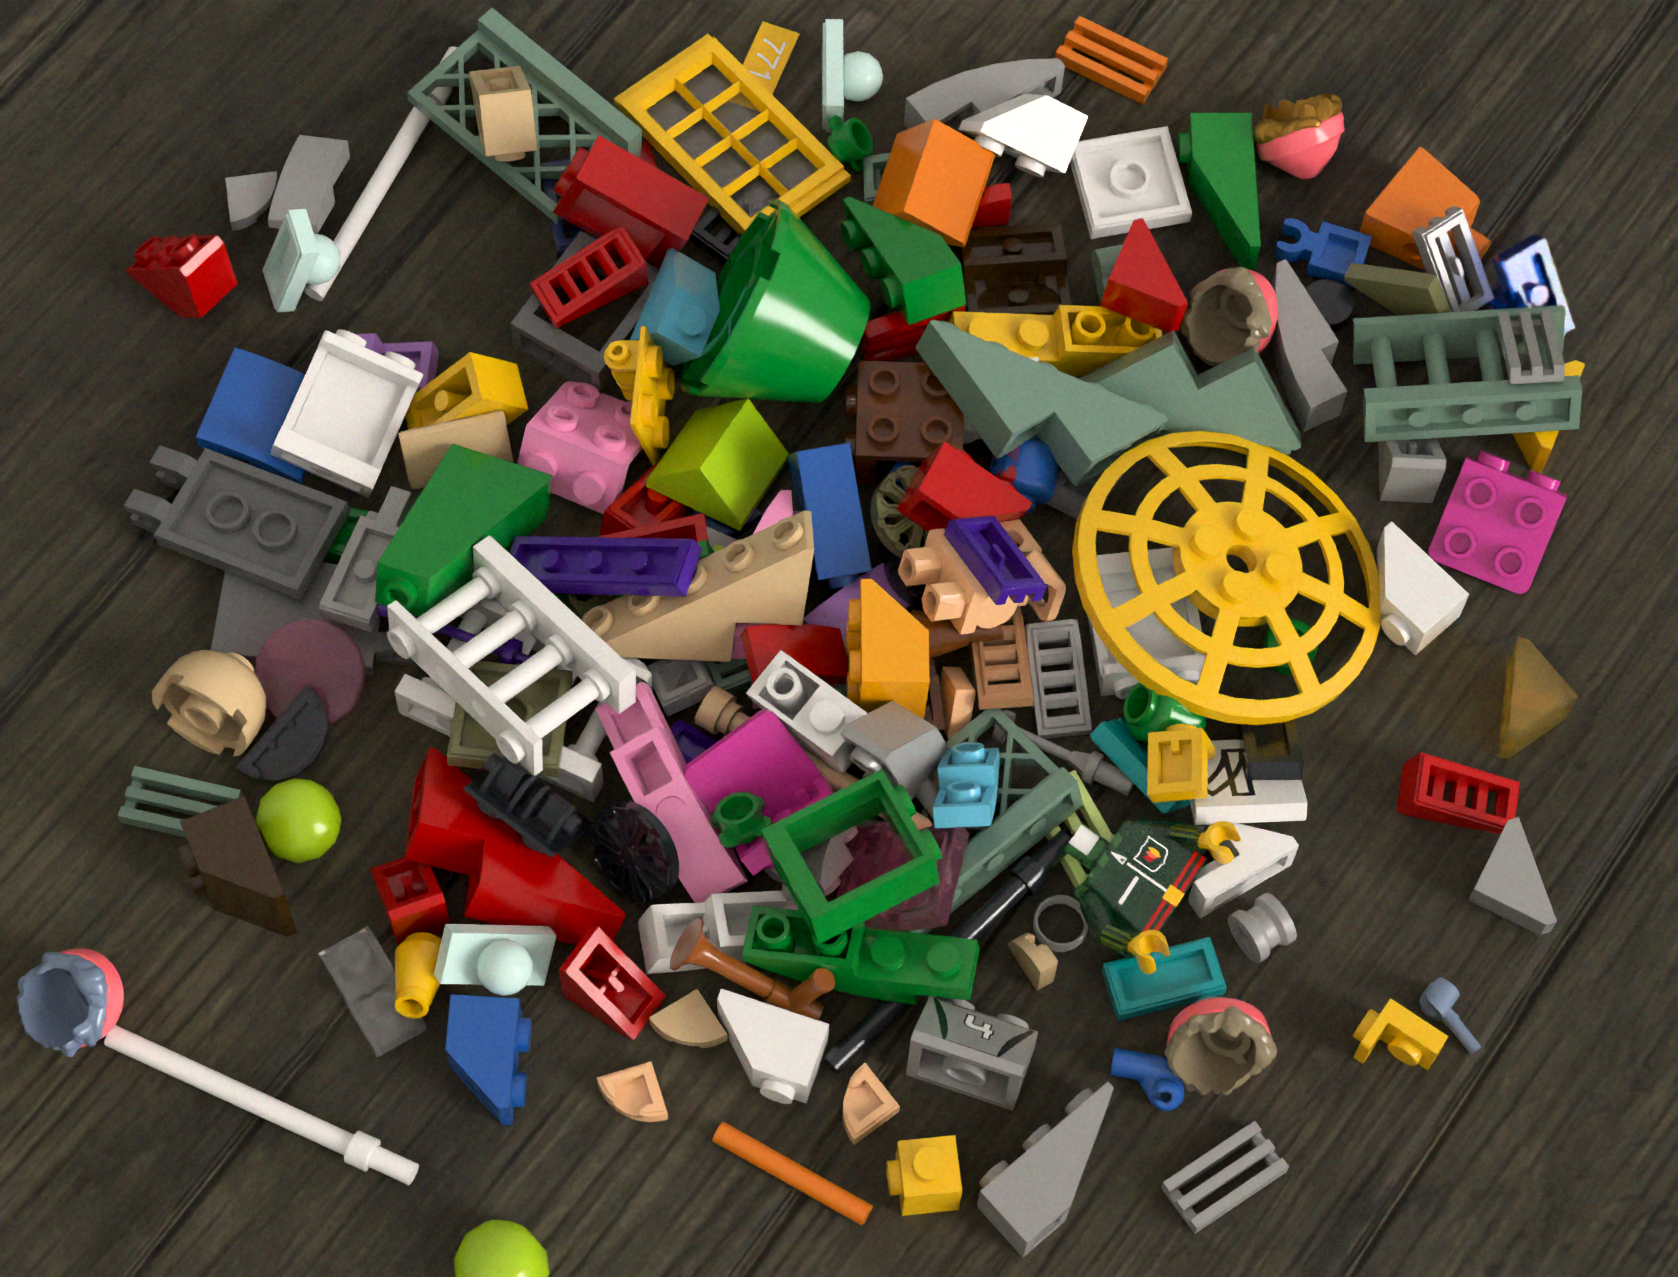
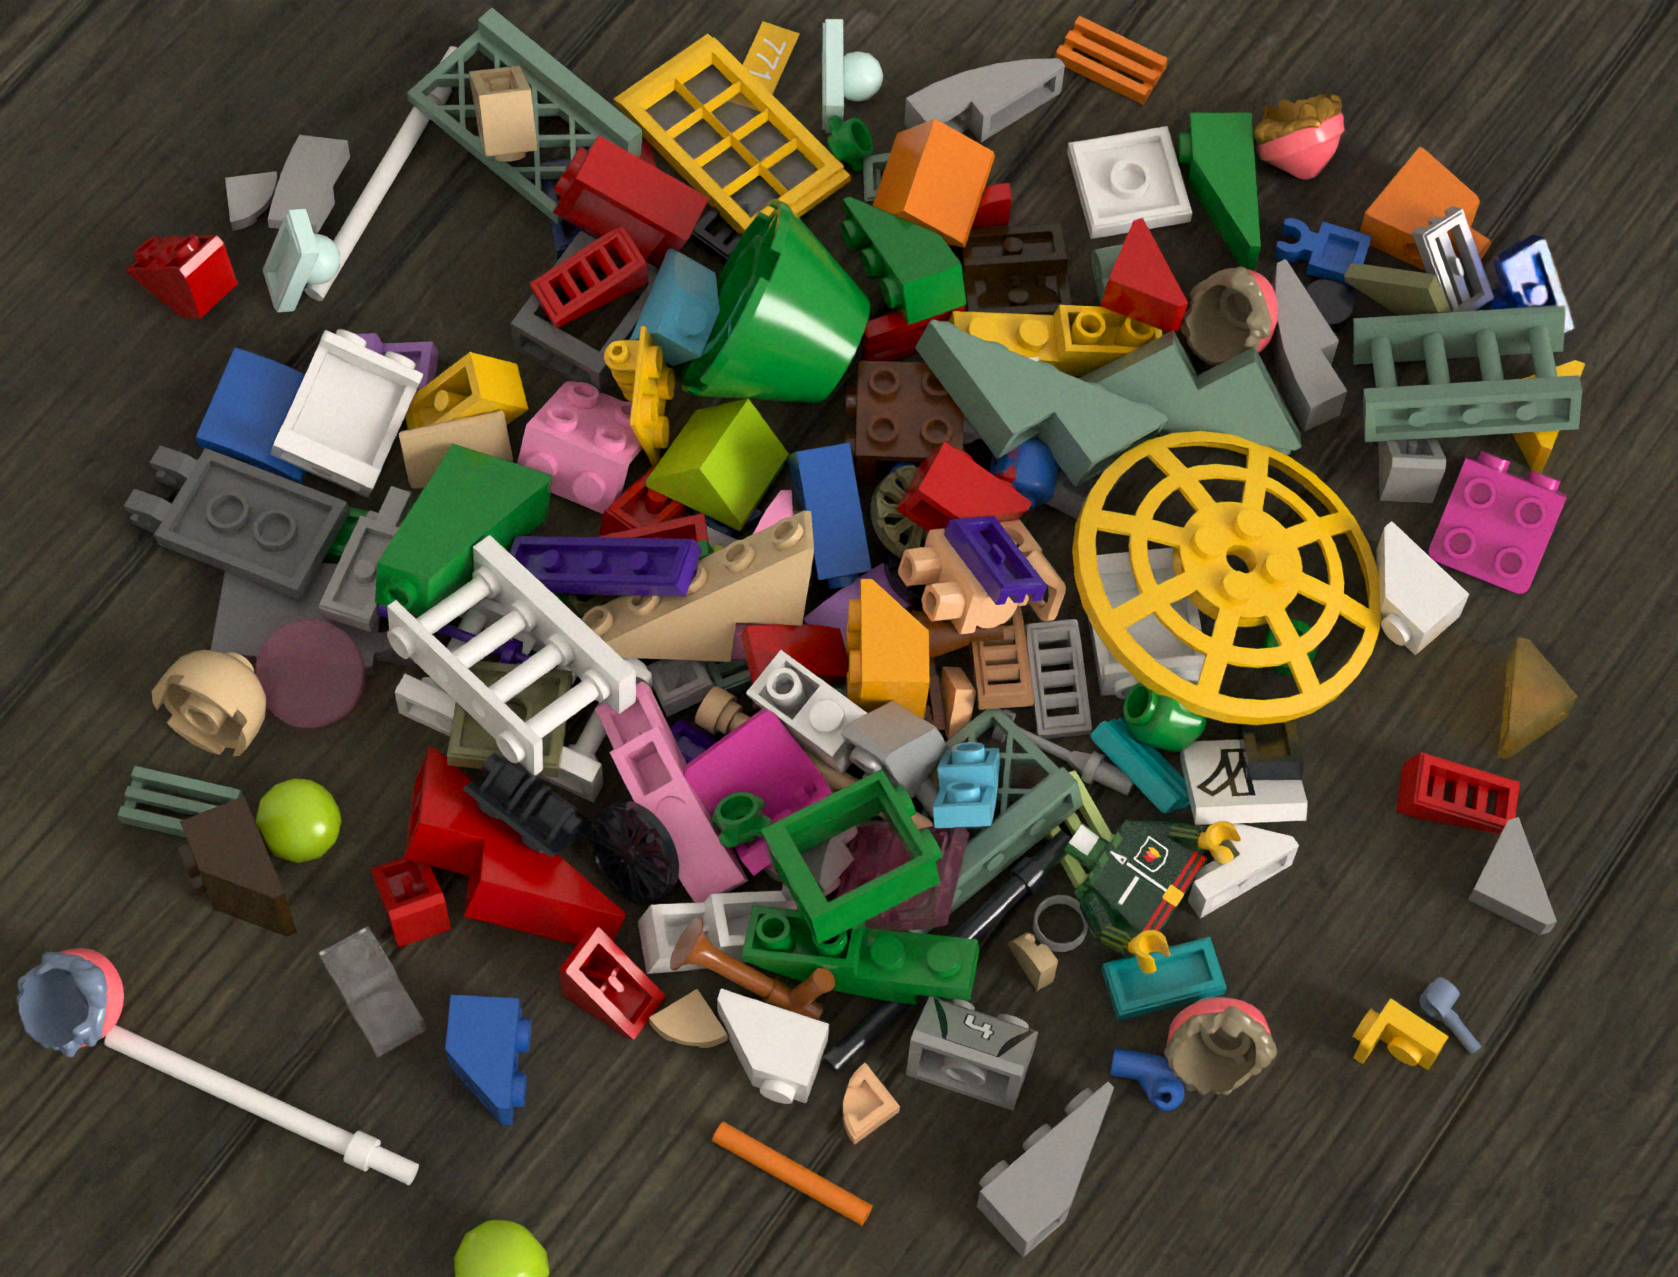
(291, 741): black tile -> none
(415, 974): yellow cone -> none
(495, 956): light aqua tile -> none
(634, 1093): light nougat tile -> none
(926, 1175): yellow brick -> none
(1030, 128): white slope -> none
(1178, 763): yellow bracket -> none
(1262, 927): light grey wheel -> none
(1262, 1149): light grey tile -> none
(1528, 328): light grey tile -> none

